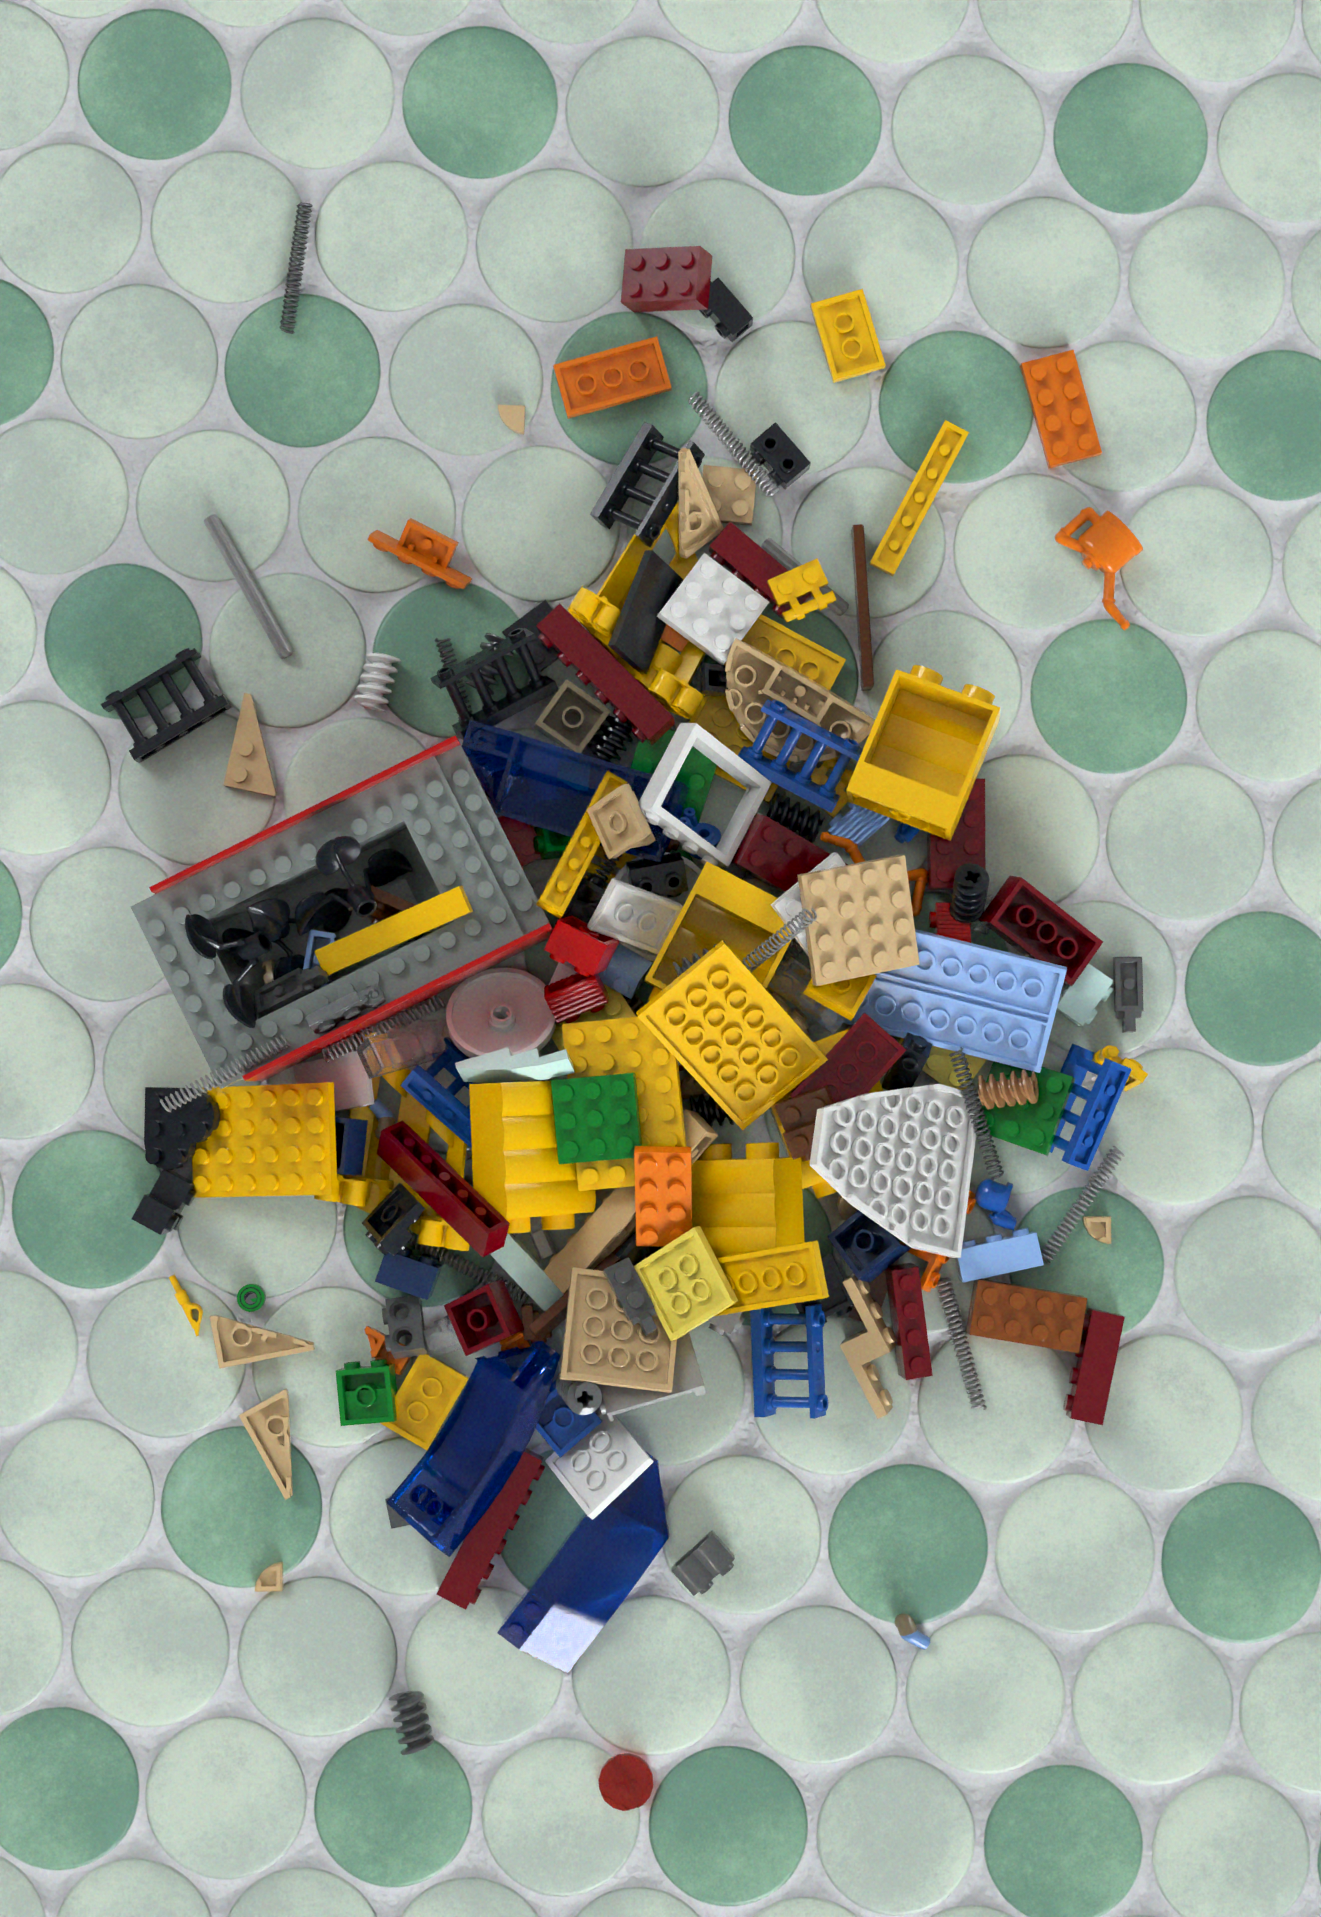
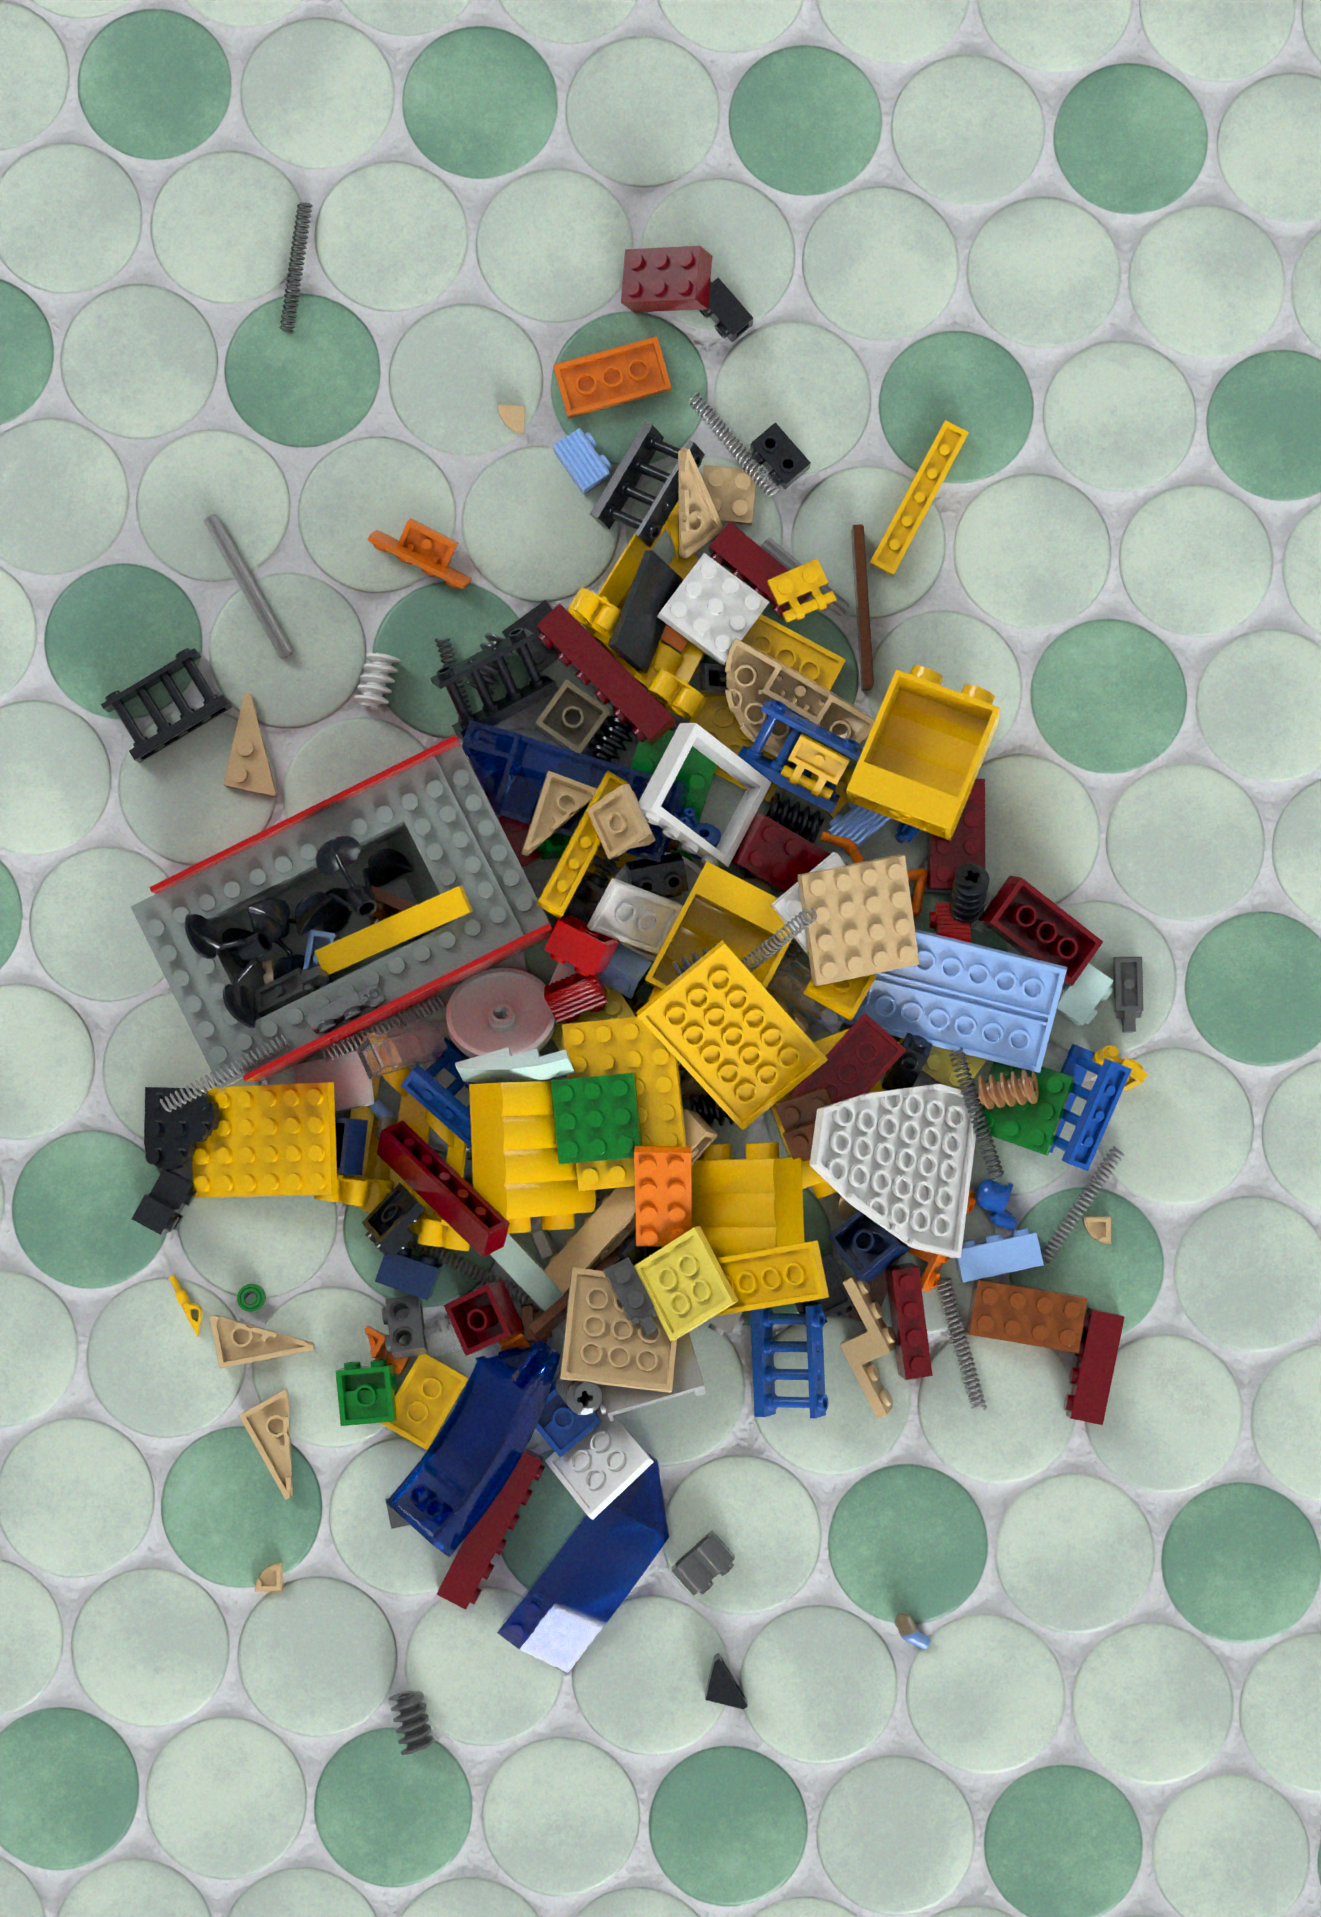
(557, 804): none -> tan wing
(582, 461): none -> light blue brick
(625, 1781): clear red tile -> none
(723, 1687): none -> black slope
(819, 760): none -> yellow plate
(847, 335): yellow plate -> none
(1060, 409): orange plate -> none
(1104, 547): orange piece -> none

